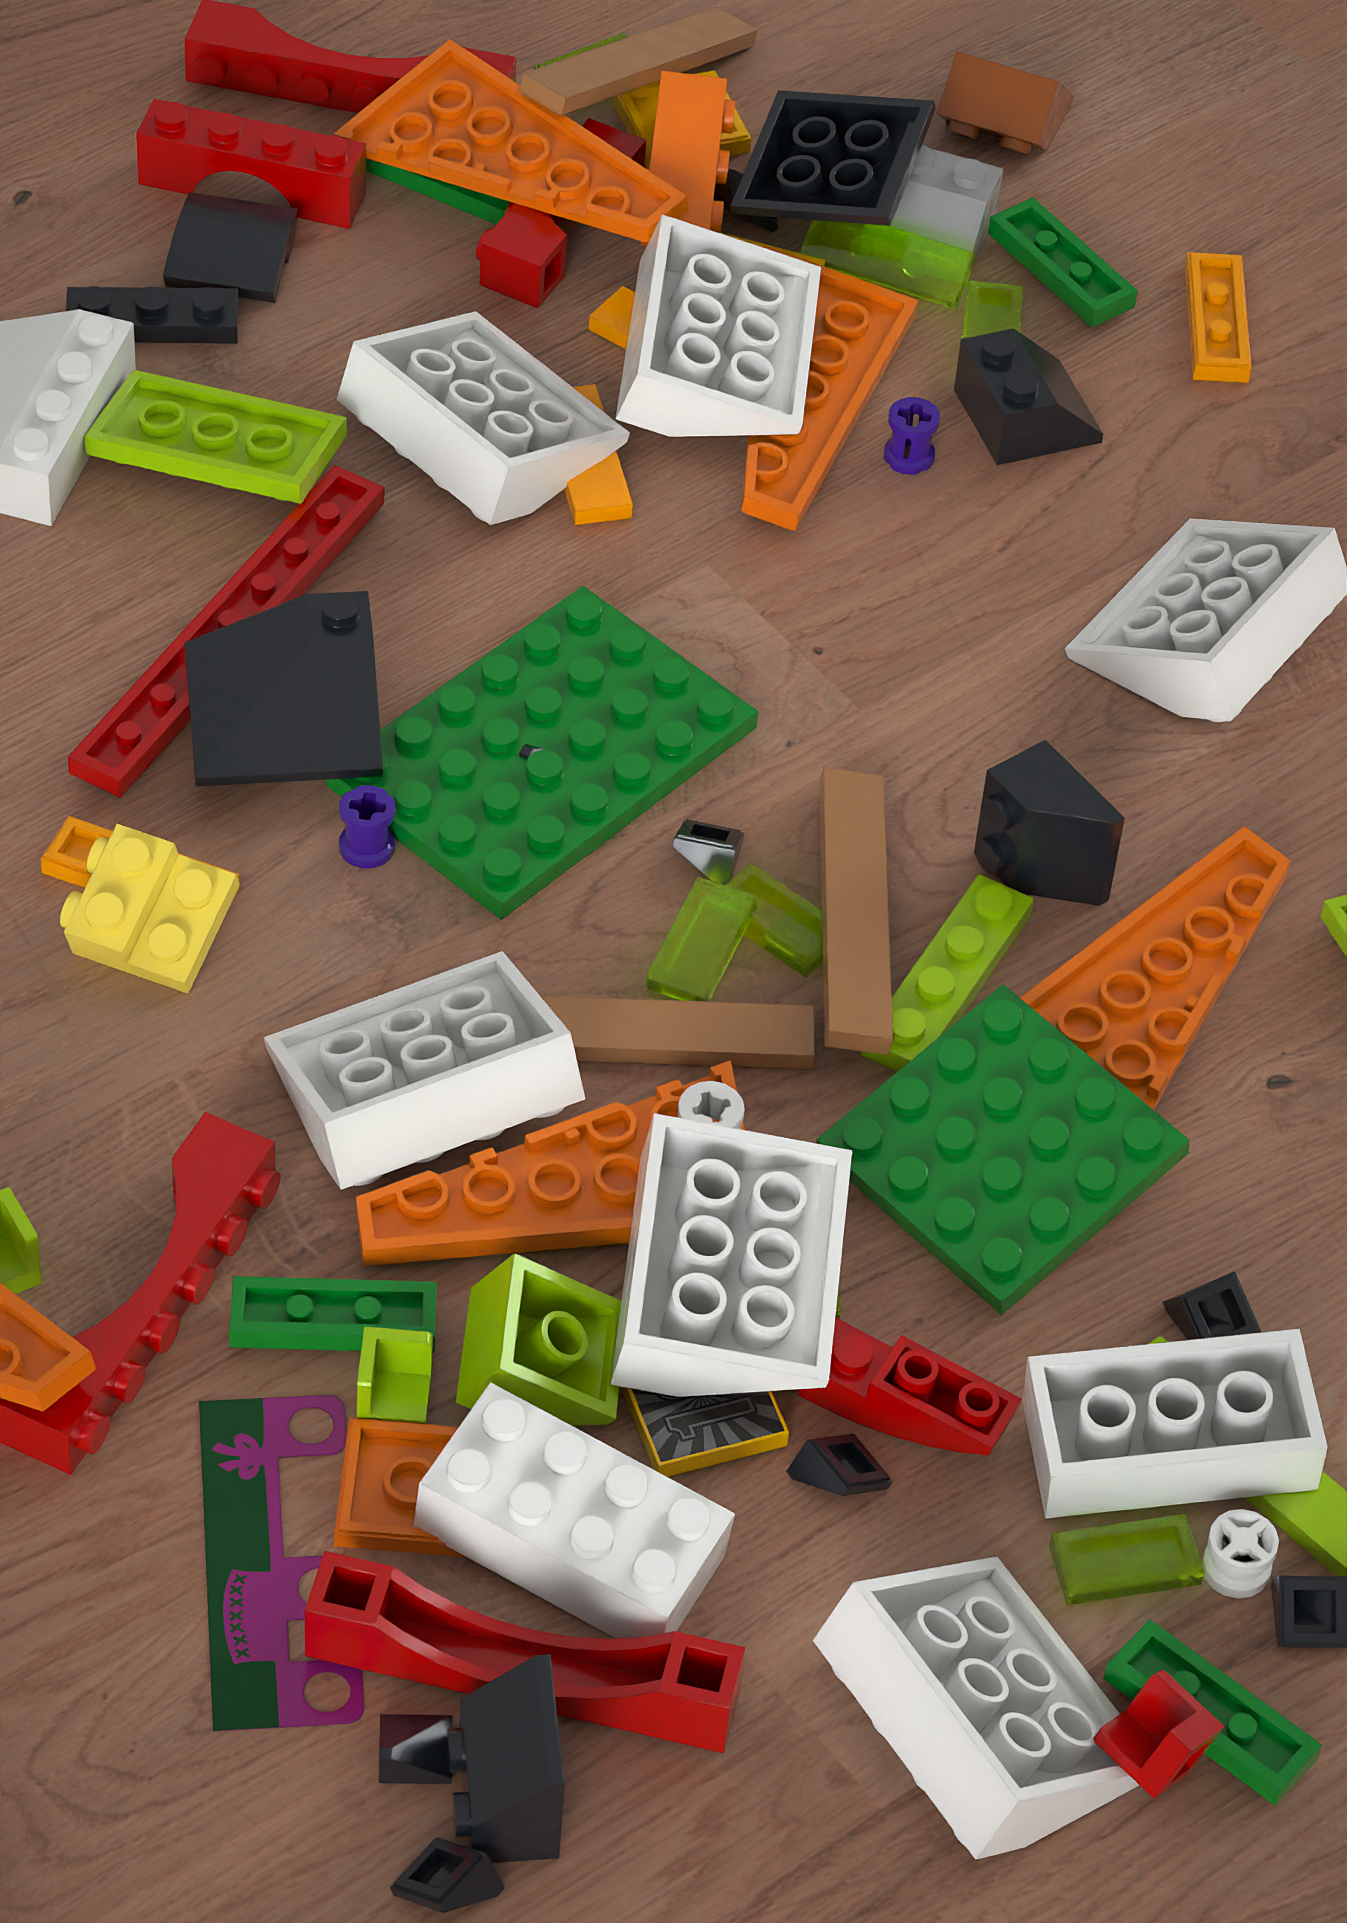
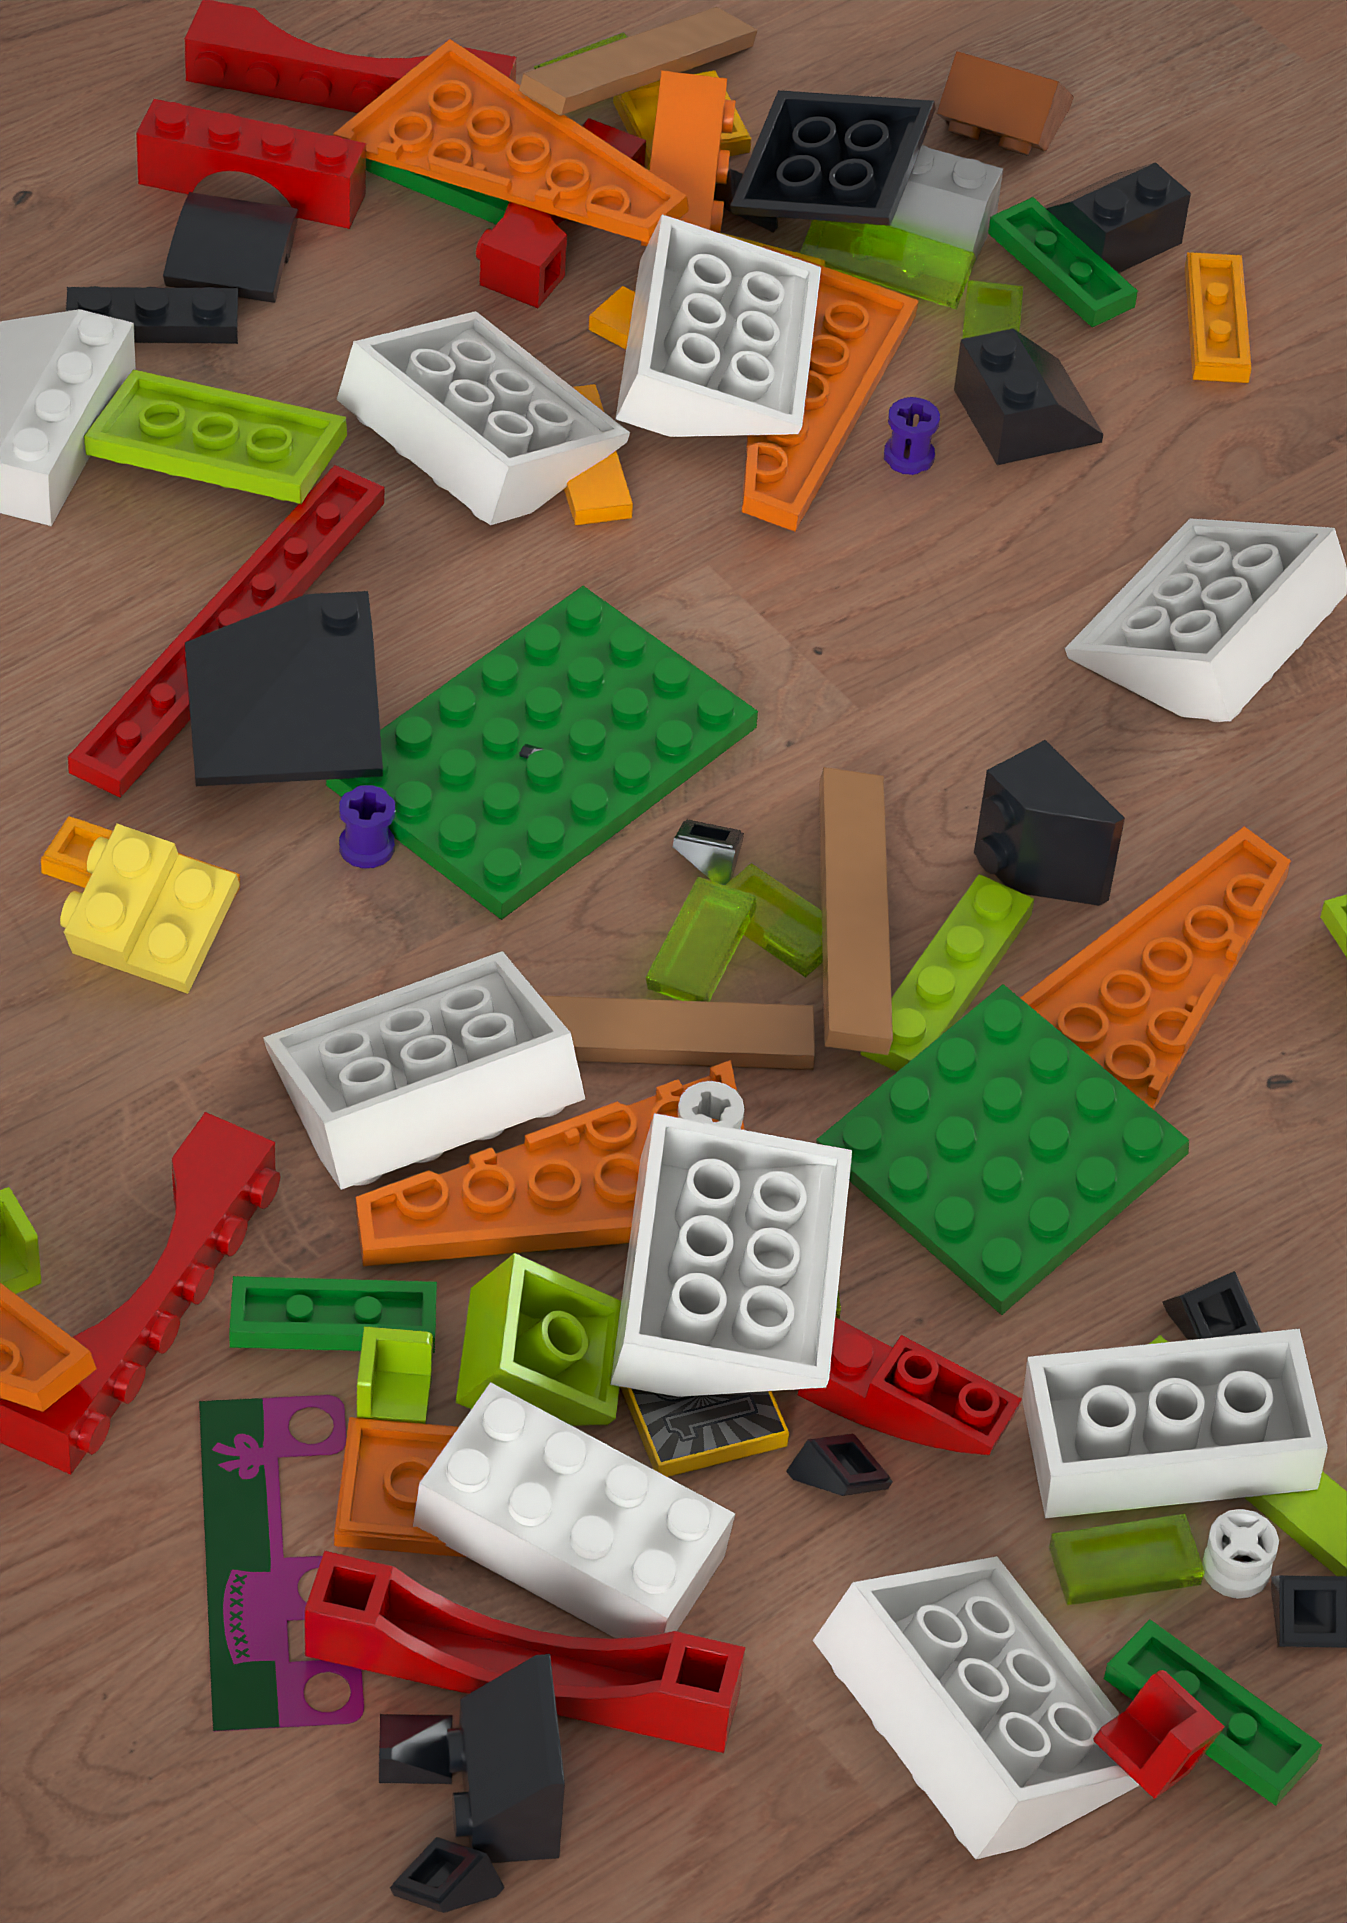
(1127, 215): none -> black slope

